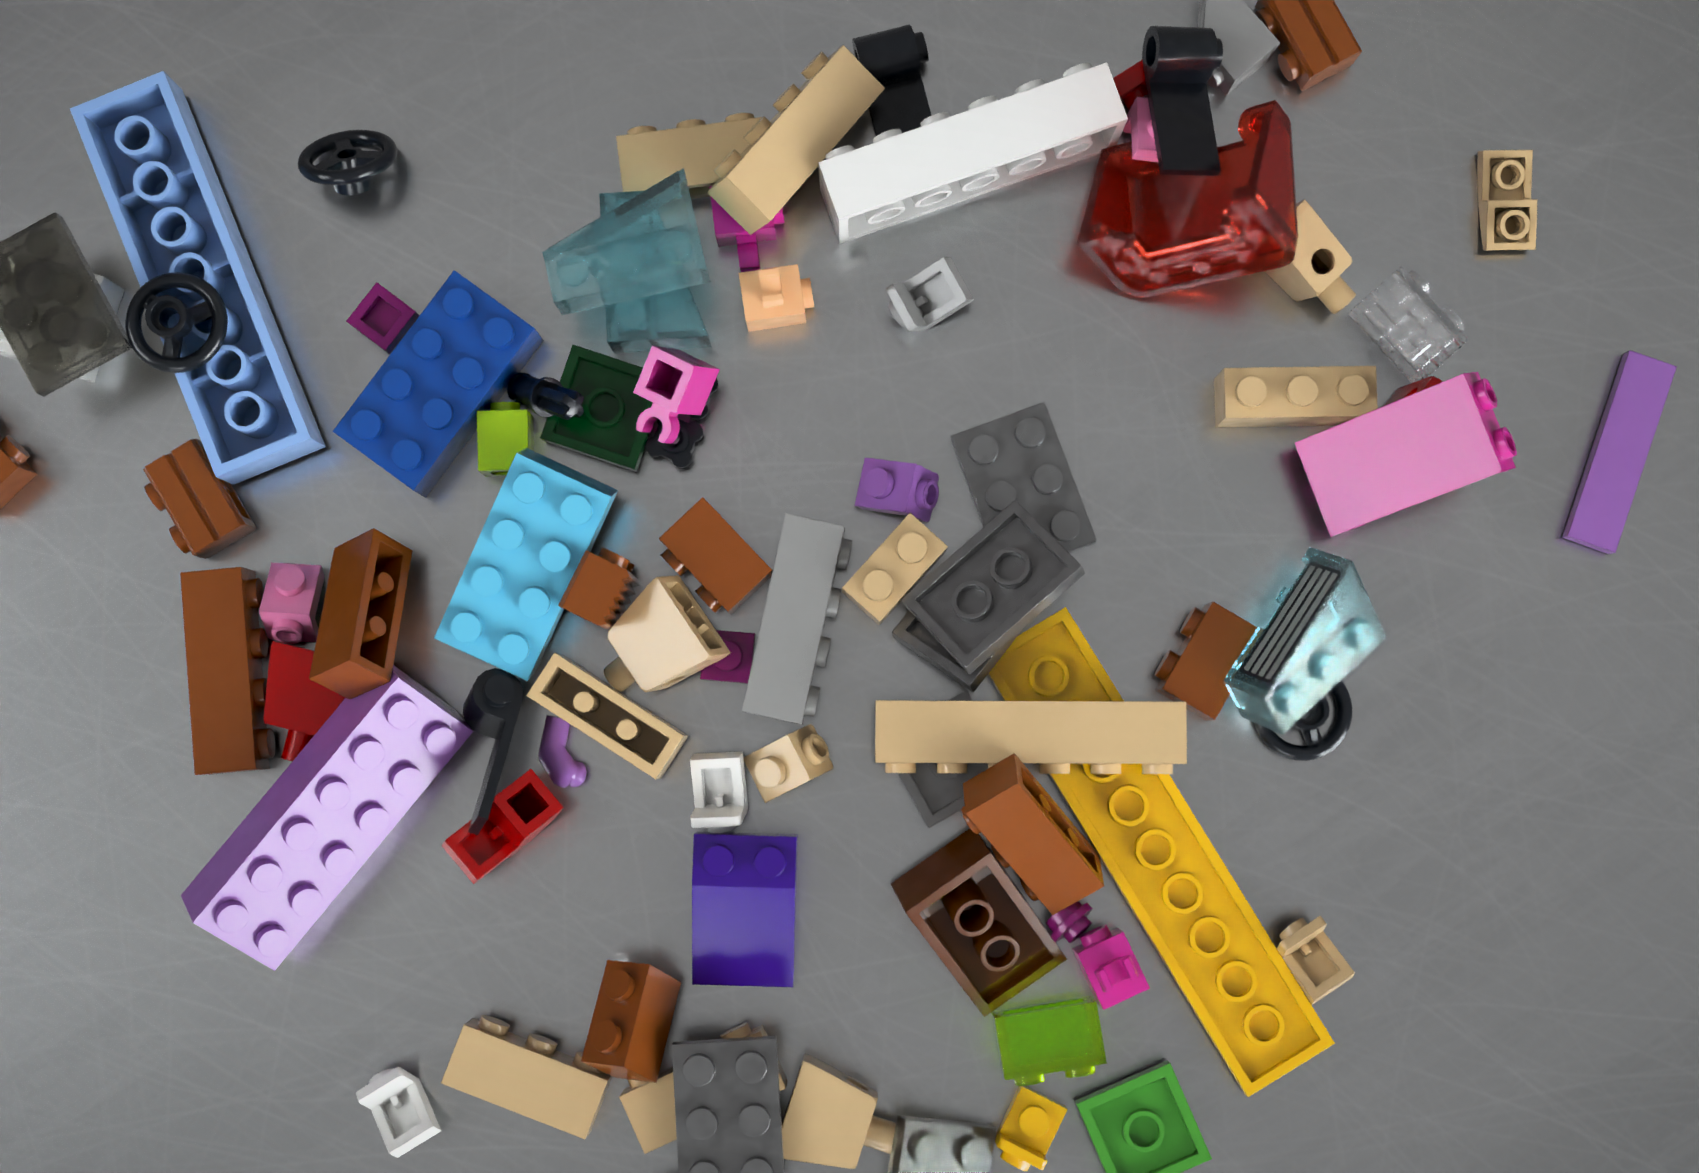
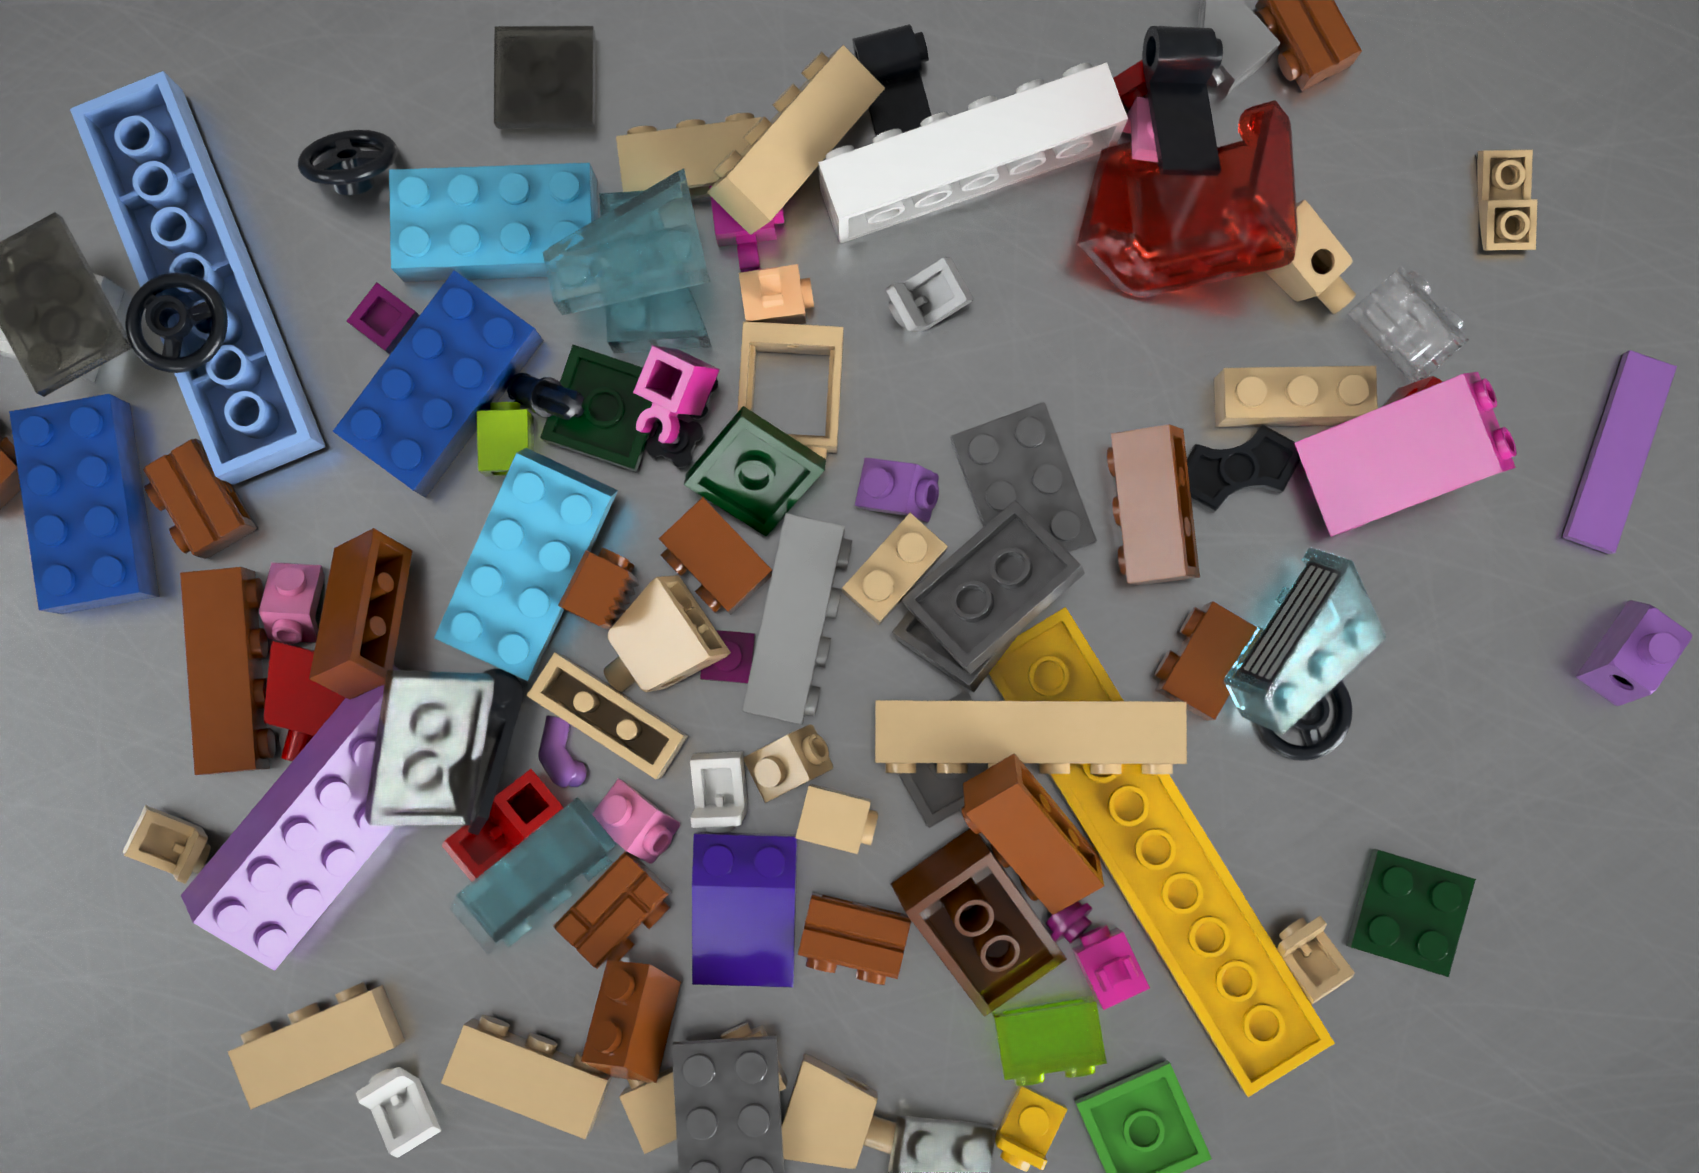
(84, 504): none -> blue brick
(168, 844): none -> tan bracket
(315, 1044): none -> tan brick
(428, 748): none -> clear smoke plate
(485, 218): none -> medium azure brick
(533, 877): none -> clear light blue wedge
(544, 77): none -> clear smoke plate
(613, 910): none -> dark orange brick
(635, 822): none -> bright pink bracket
(754, 471): none -> dark green plate
(796, 340): none -> tan window
(836, 819): none -> tan brick
(854, 938): none -> dark orange brick
(1153, 505): none -> brick
(1259, 463): none -> black tile
(1410, 912): none -> dark green plate
(1637, 647): none -> medium lavender torso

